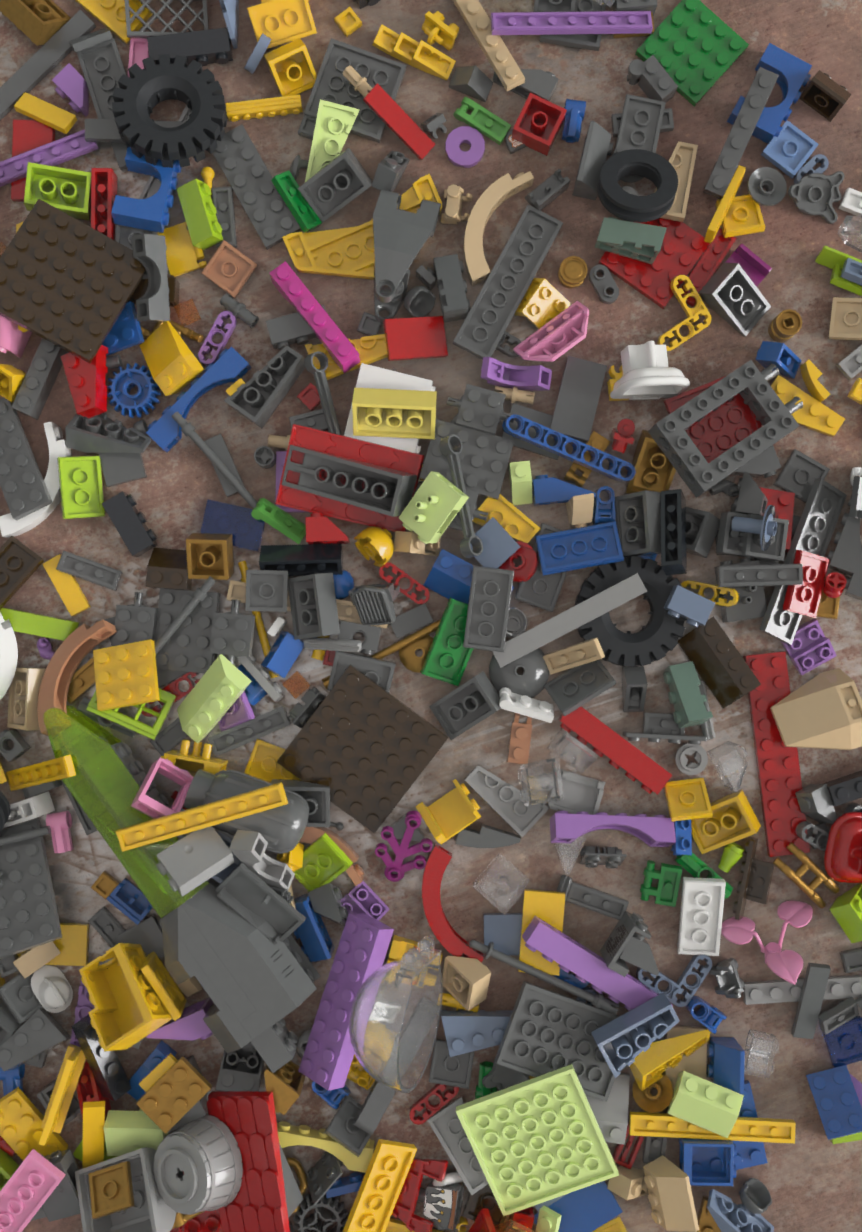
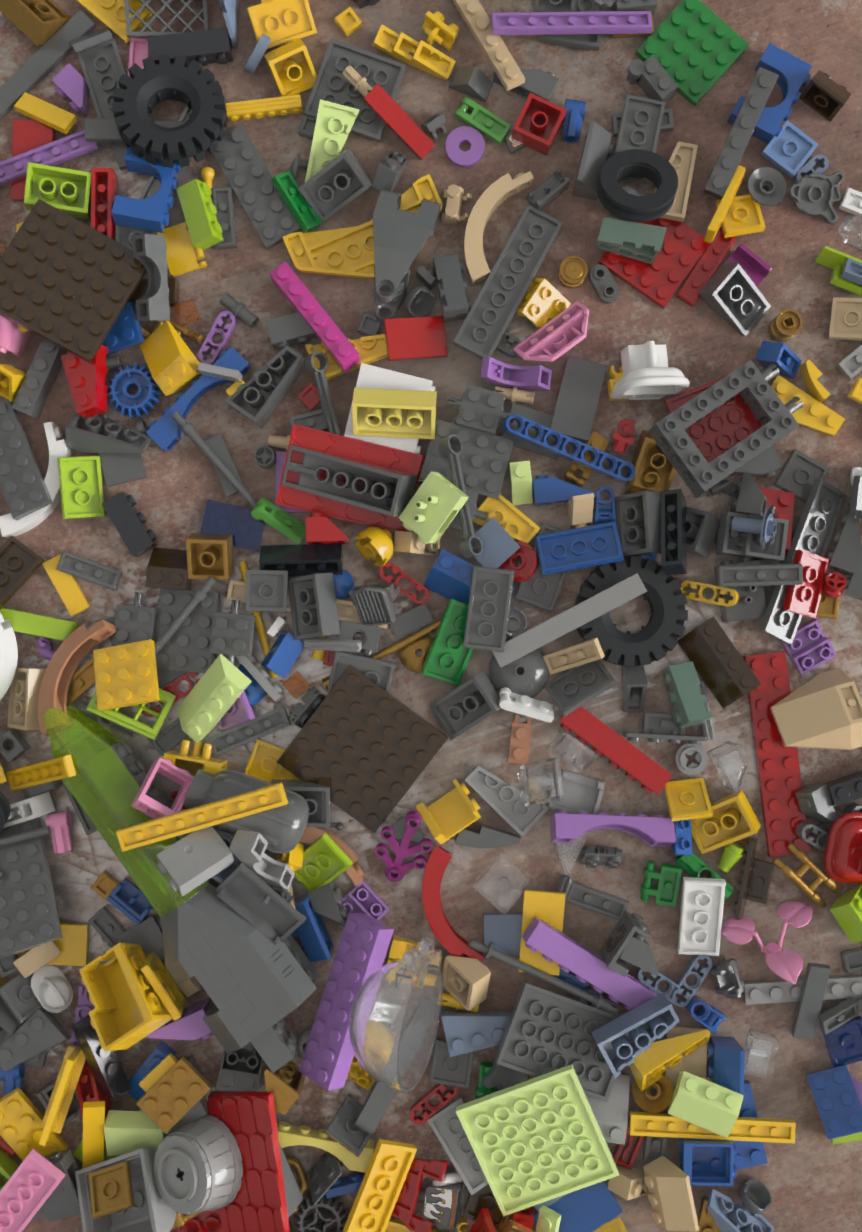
(220, 372): none -> light grey tile
(229, 269): nougat tile -> none
(332, 1097): blue piece -> none
(689, 606): sand blue brick -> none
(692, 313): yellow beam -> none

